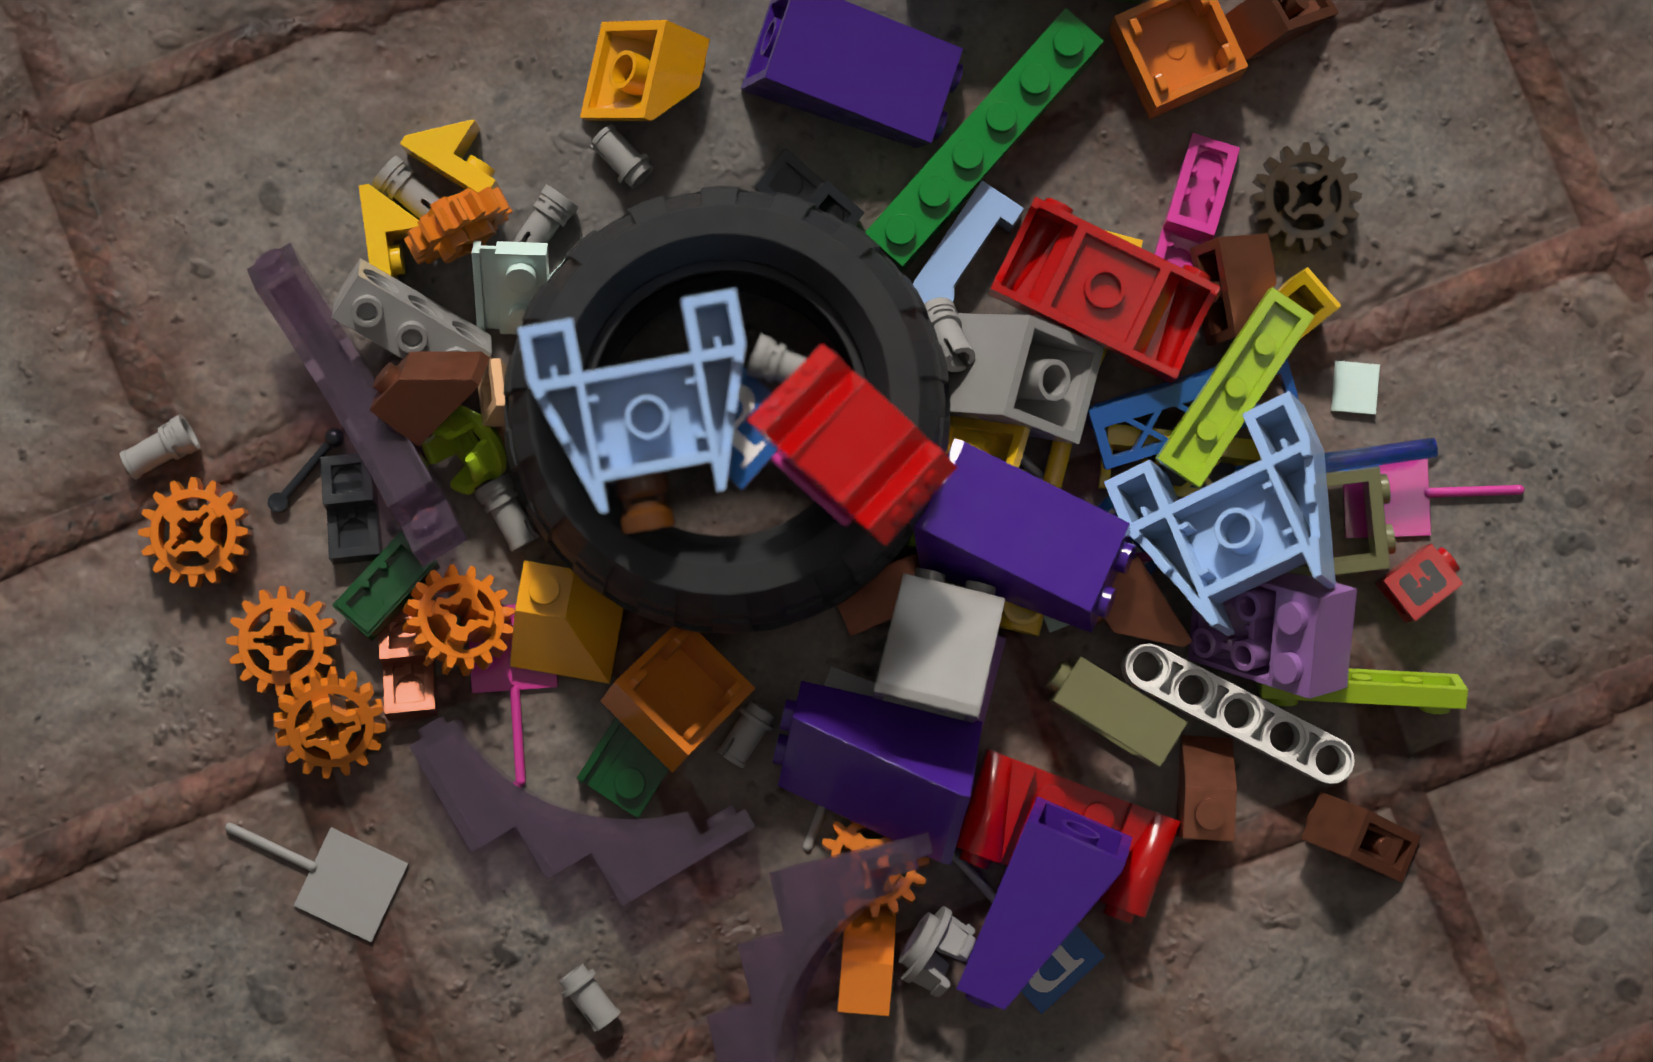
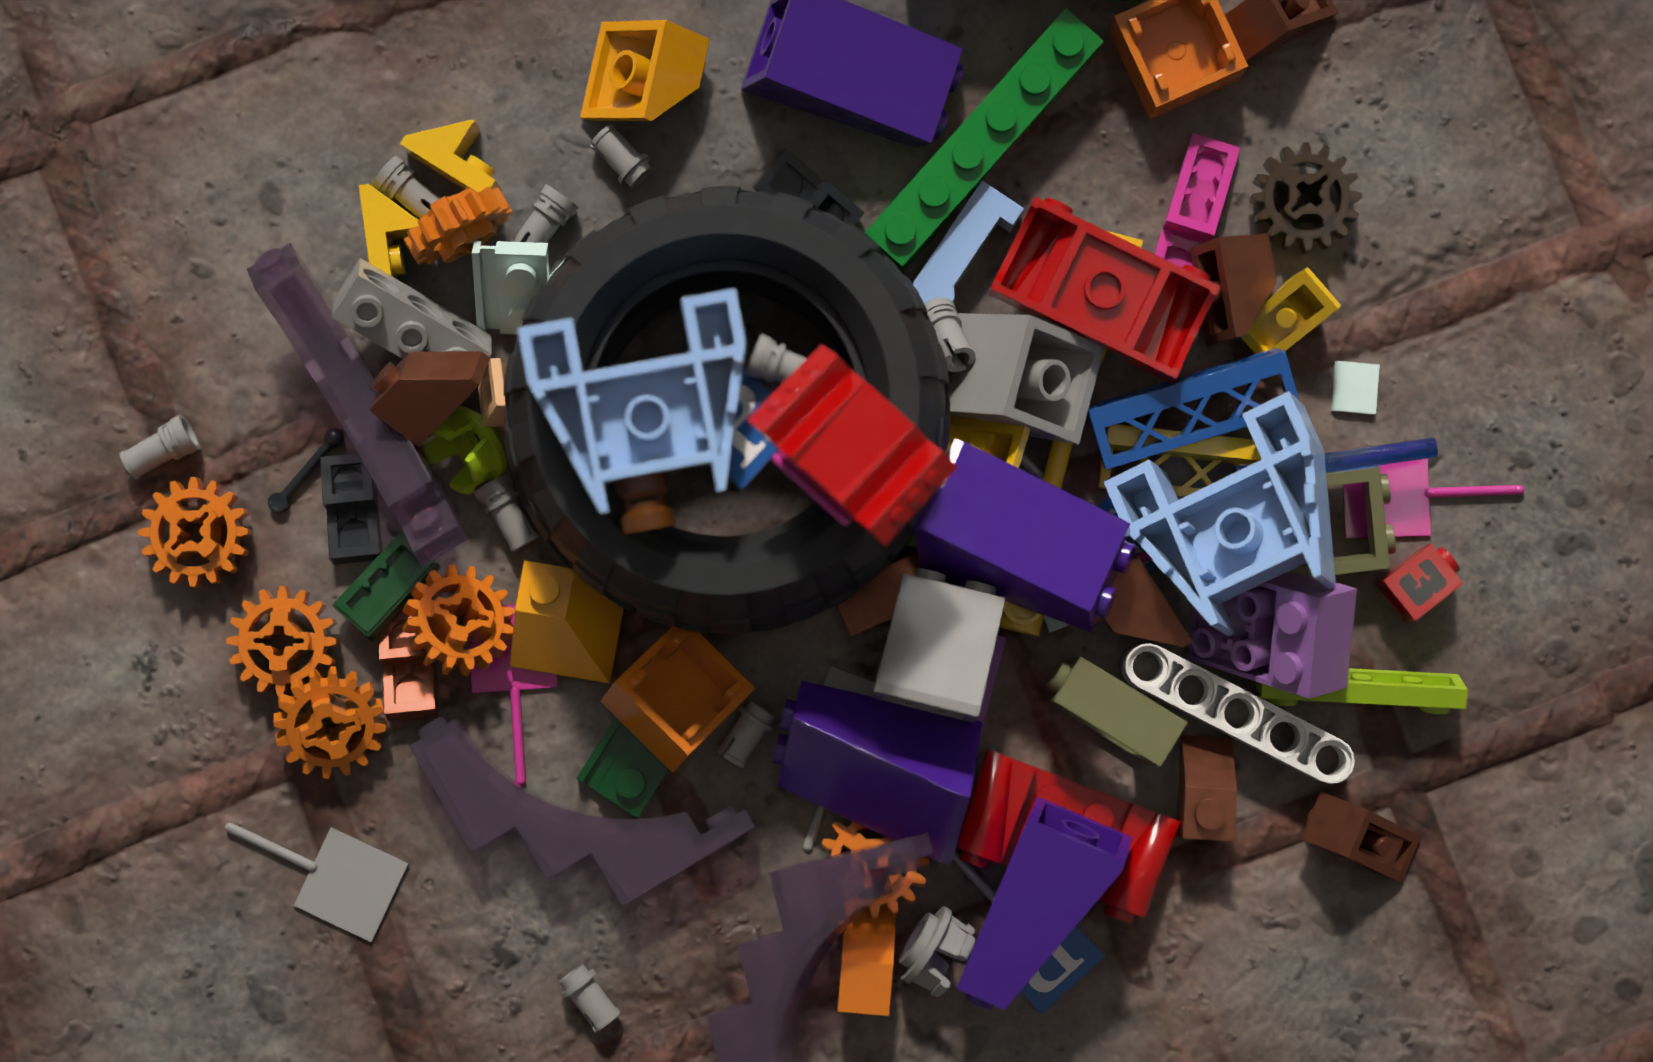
(1234, 387): lime plate -> none

